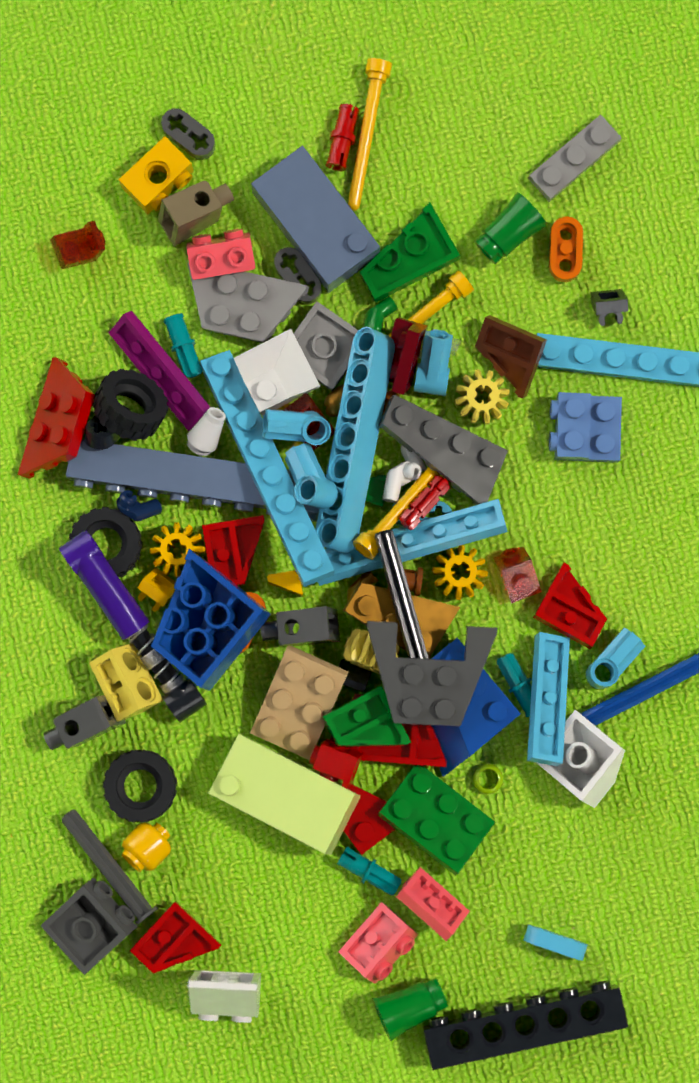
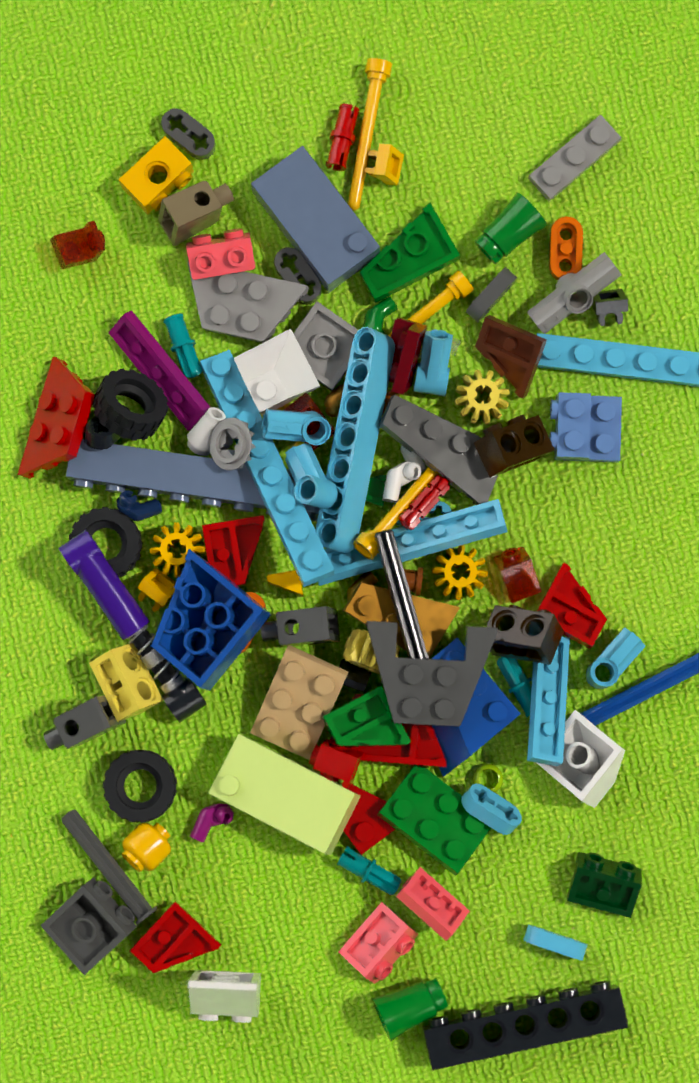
(211, 817): none -> magenta arm
(223, 437): none -> light grey gear
(387, 164): none -> yellow tile
(491, 294): none -> dark grey beam
(491, 809): none -> medium azure beam
(513, 445): none -> dark brown brick
(525, 634): none -> dark brown brick
(563, 302): none -> light grey piece
(605, 884): none -> dark green bracket

